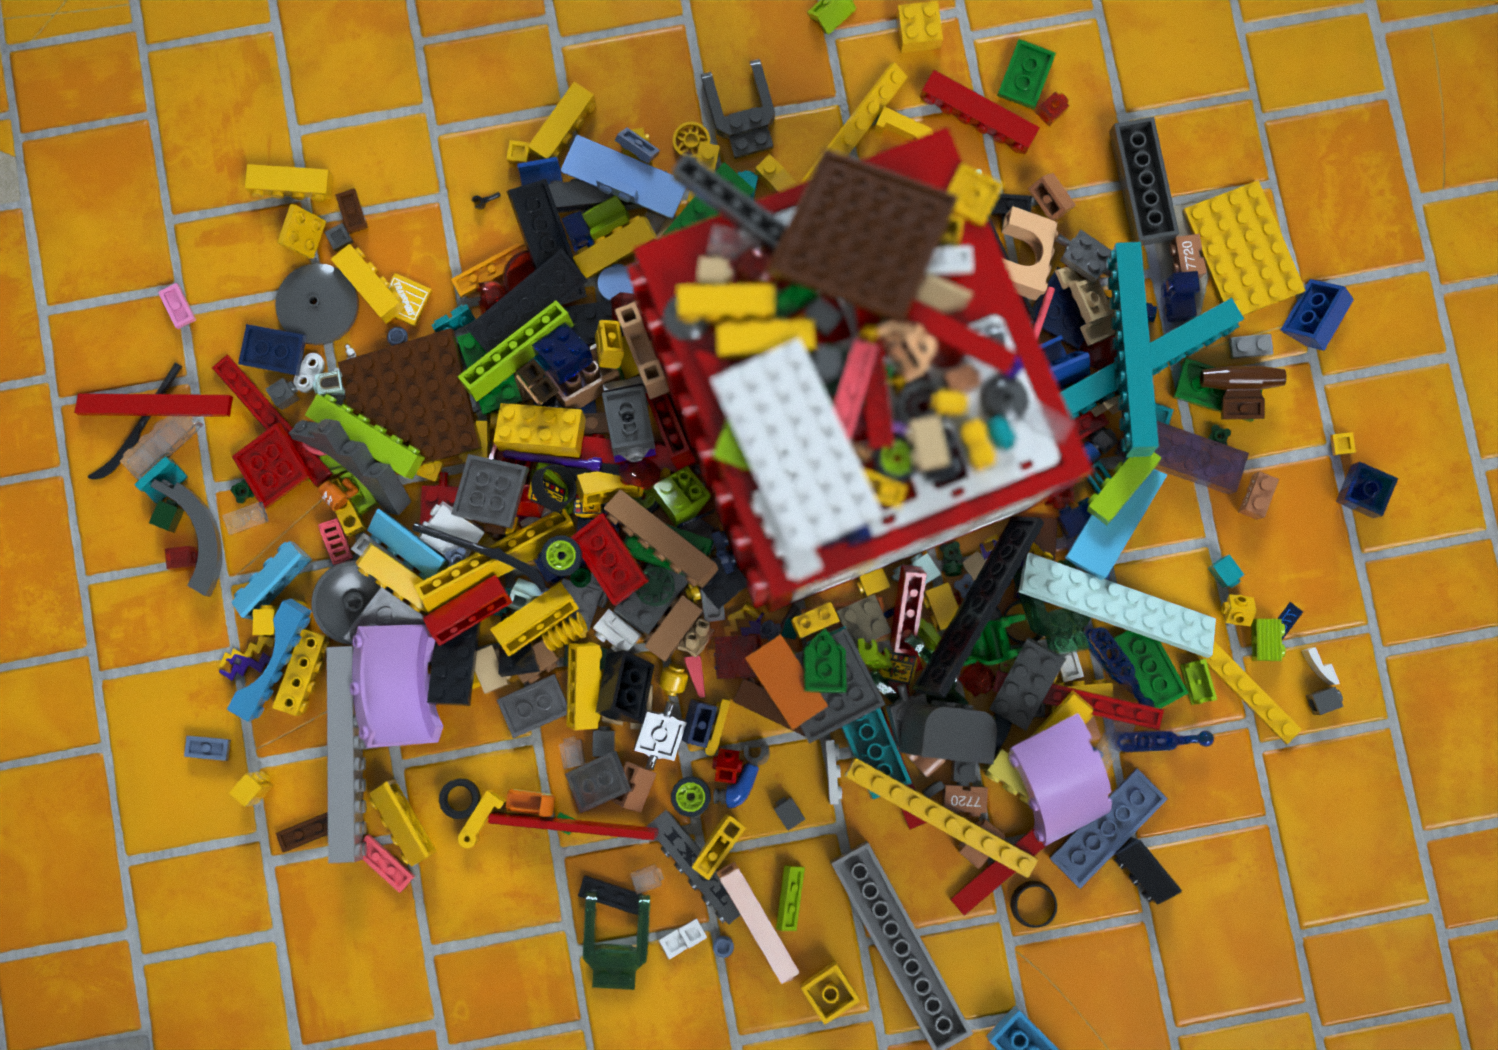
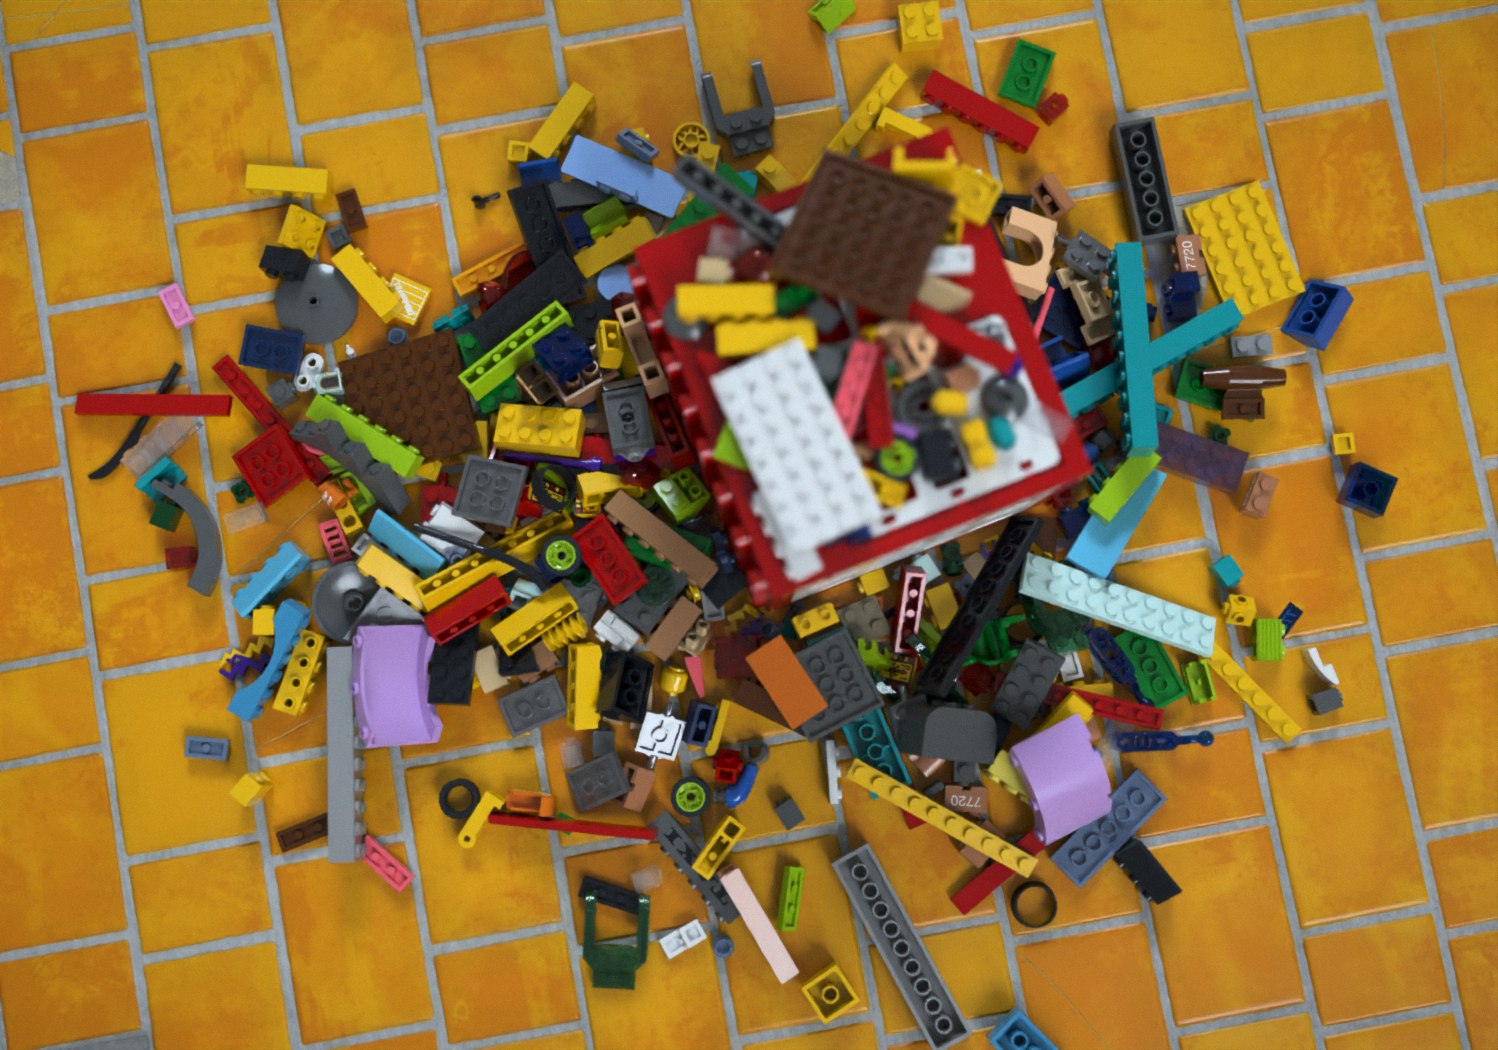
(284, 263): none -> black brick
(402, 822): yellow slope -> none
(824, 665): green tile -> none
(927, 444): tan brick -> none
(933, 173): none -> yellow panel
(1111, 404): tan slope -> none

